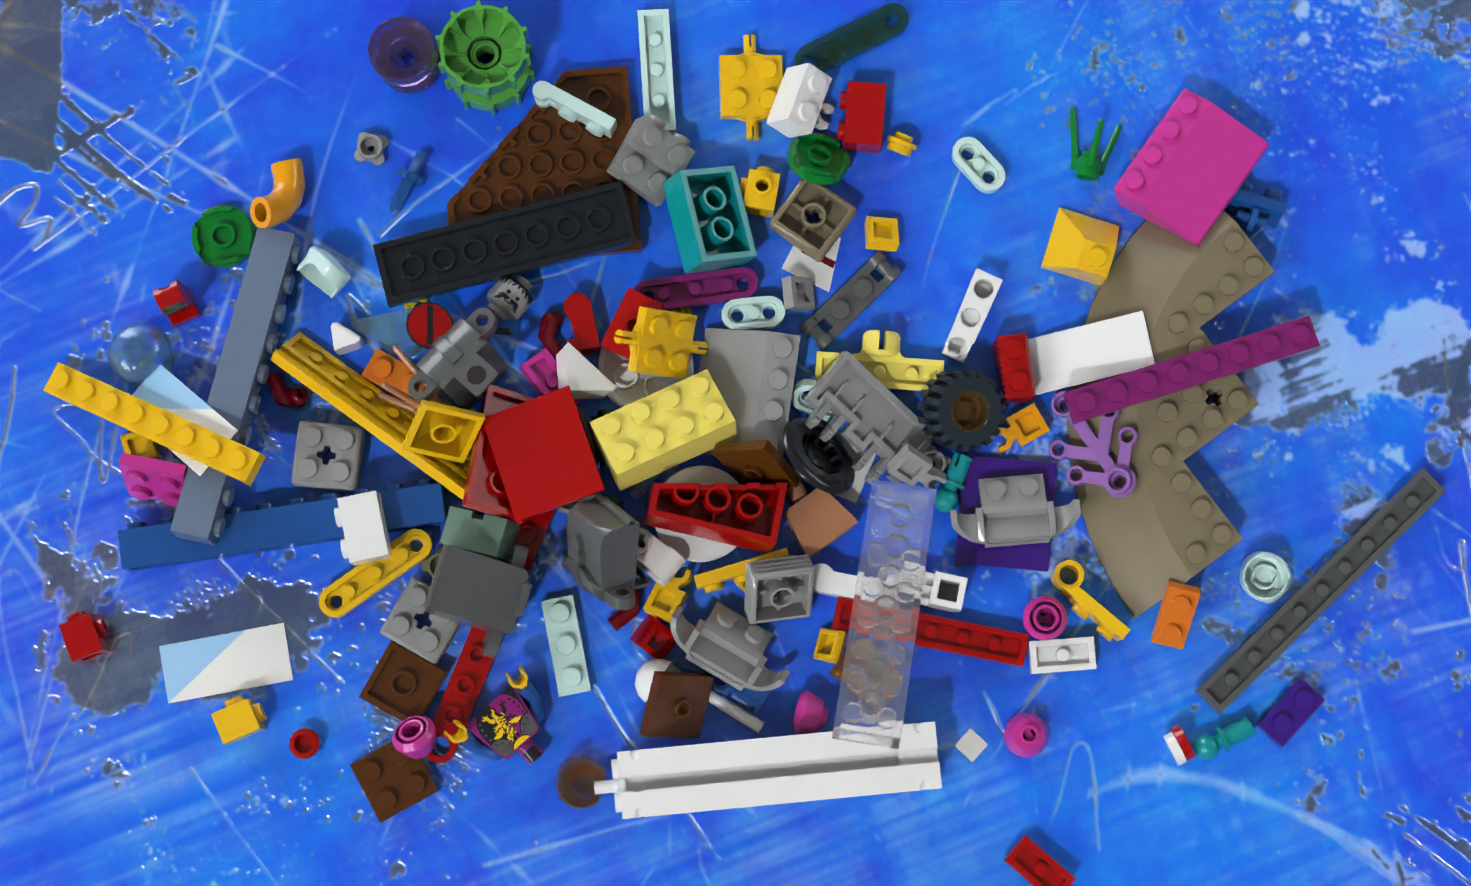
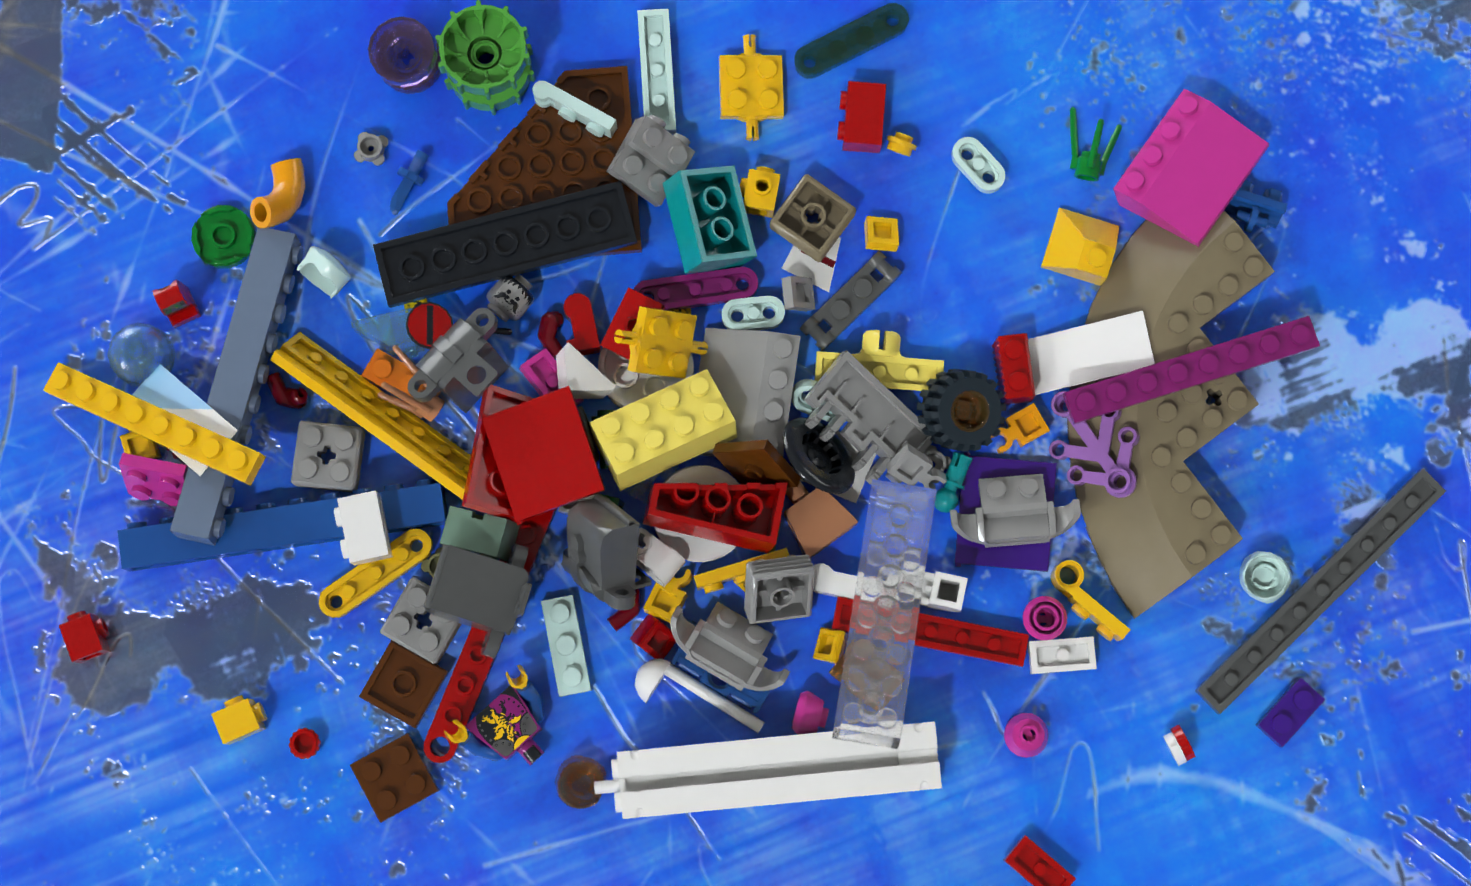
(226, 663): sticker -> none
(345, 339): white slope -> none
(414, 737): dark pink cone -> none
(443, 431): yellow slope -> none
(676, 704): reddish brown plate -> none
(800, 101): white brick -> none
(818, 159): green tile -> none
(971, 314): white leg -> none
(971, 745): white sticker -> none
(1175, 614): orange plate -> none
(1208, 746): teal pin -> none

